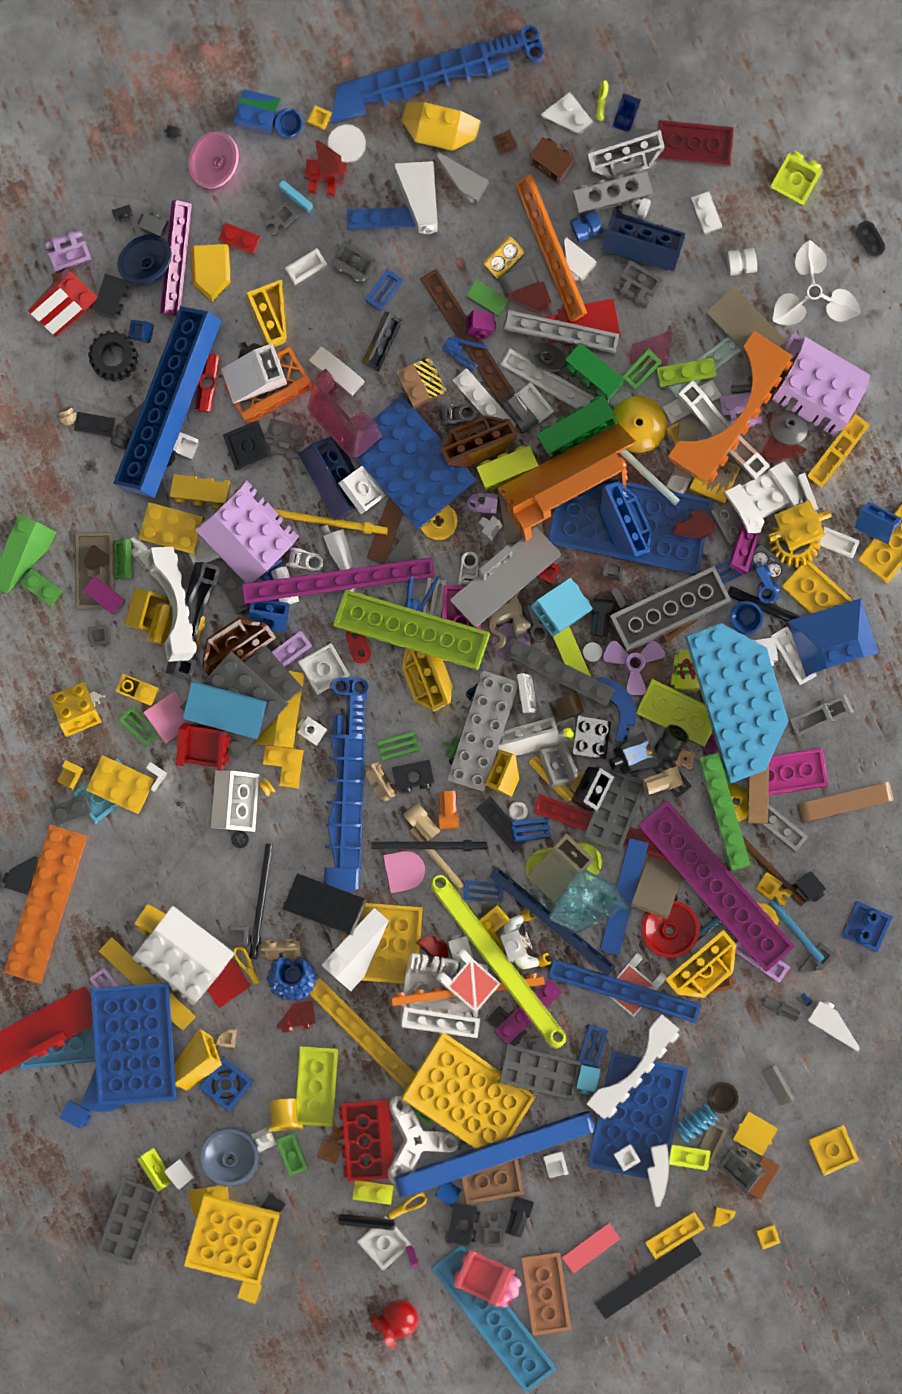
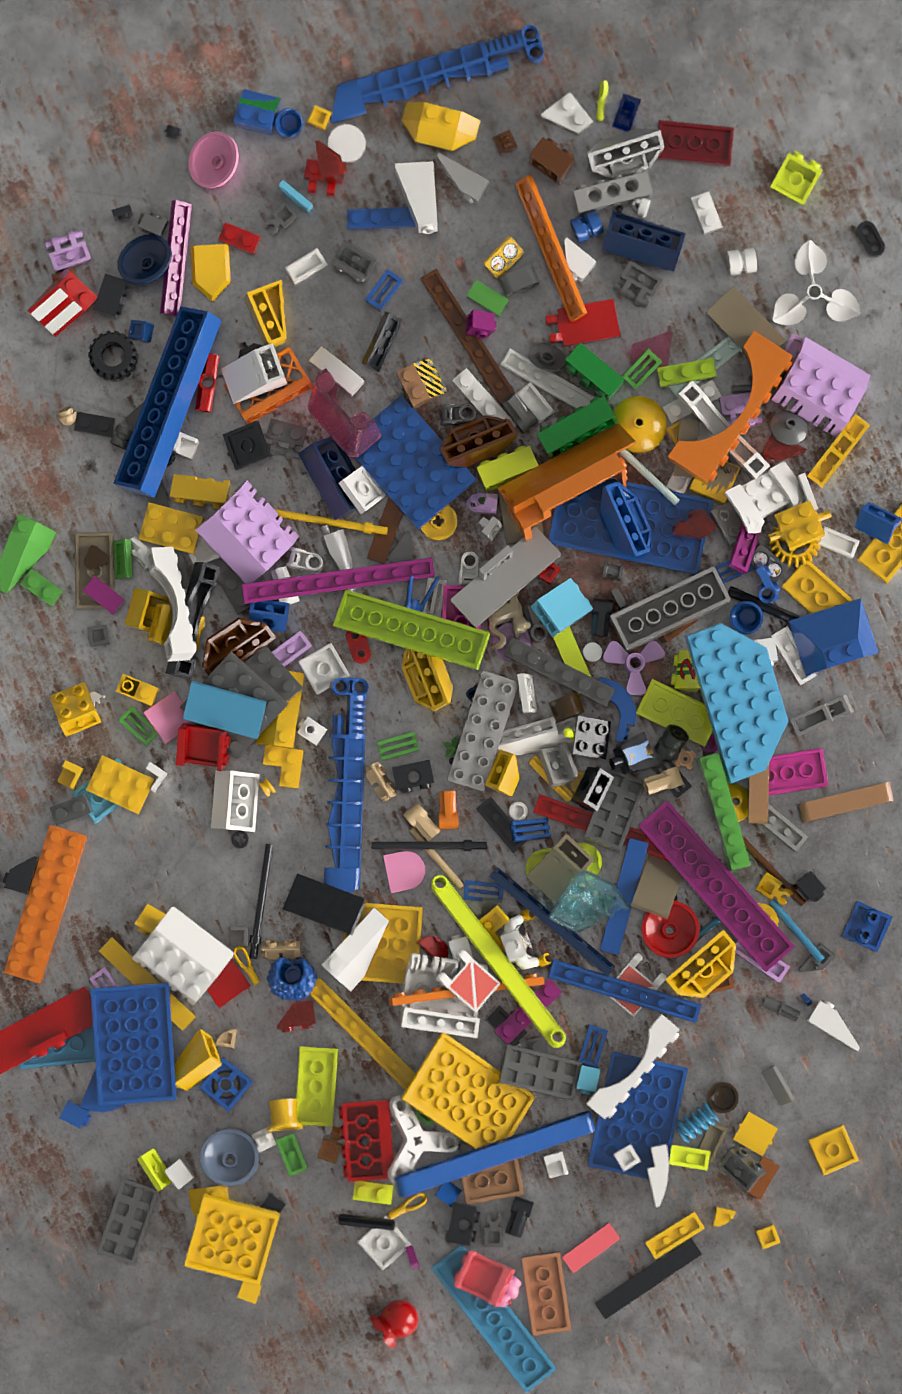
(267, 576): blue arm -> none
(453, 349): blue plant -> none
(532, 298): clear red slope -> none
(561, 331): light grey tile -> none

